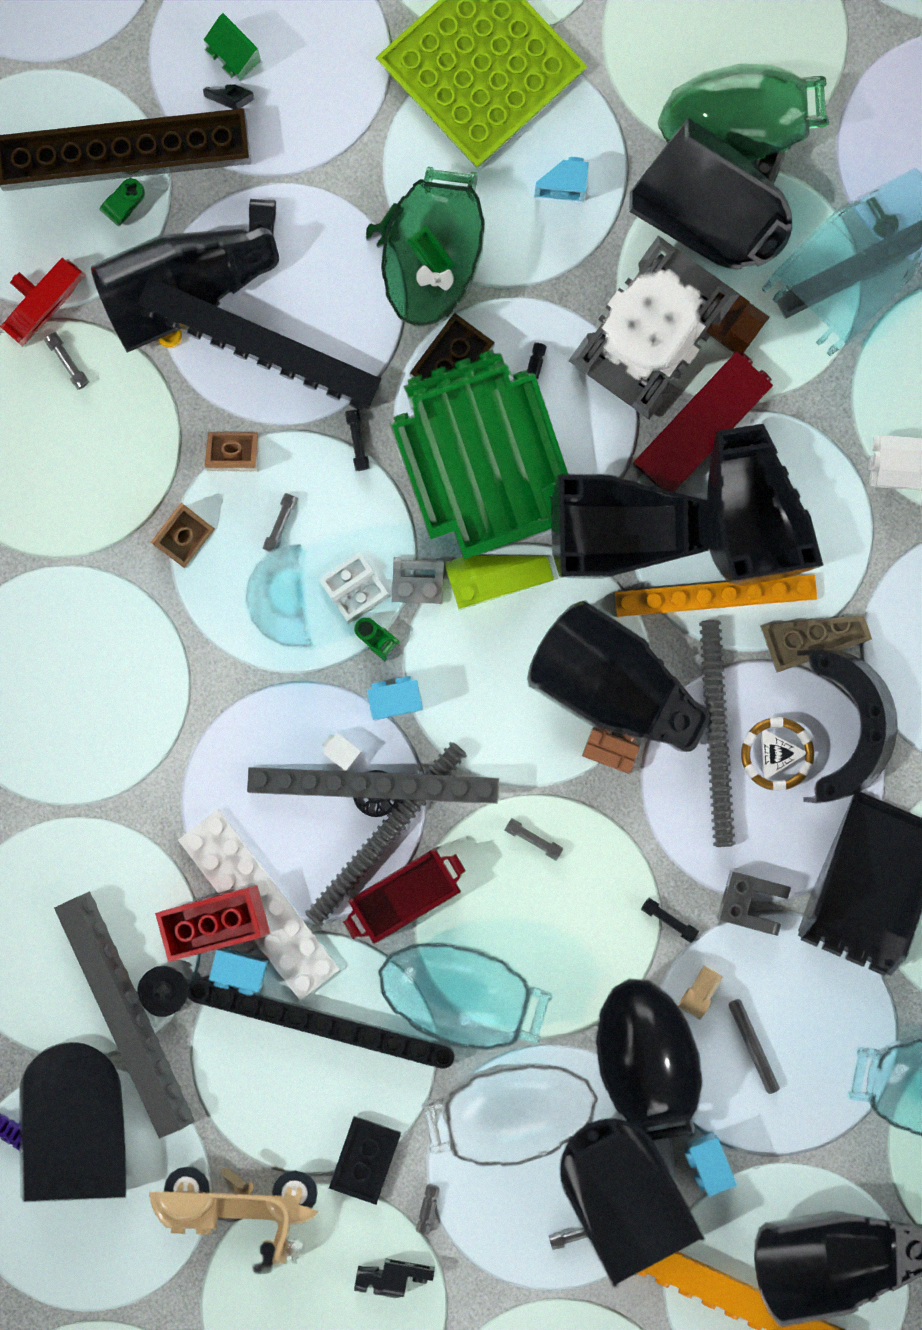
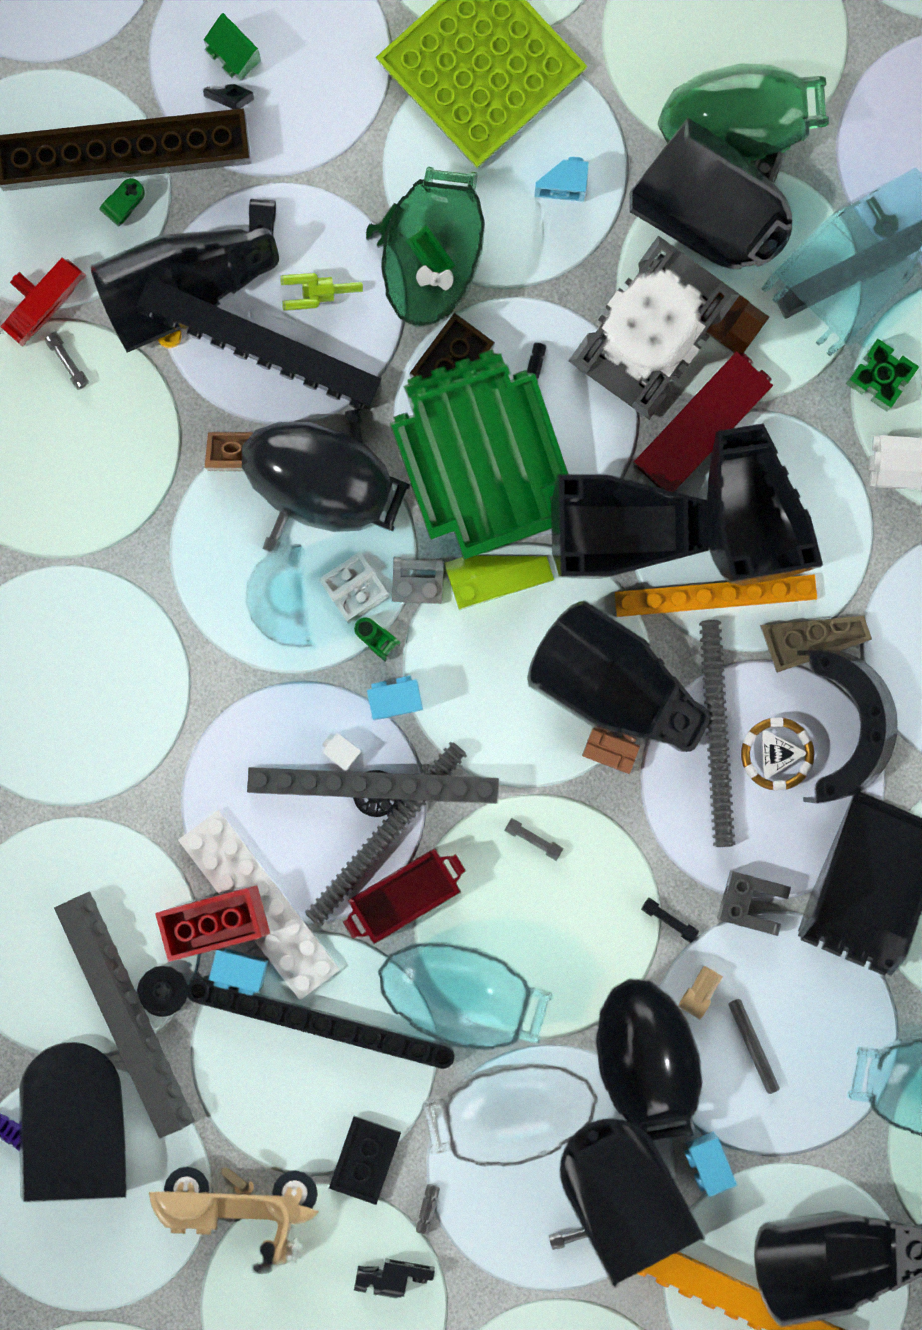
(182, 535): medium nougat slope -> none
(315, 290): none -> lime plant
(320, 477): none -> black windscreen
(897, 373): none -> green brick

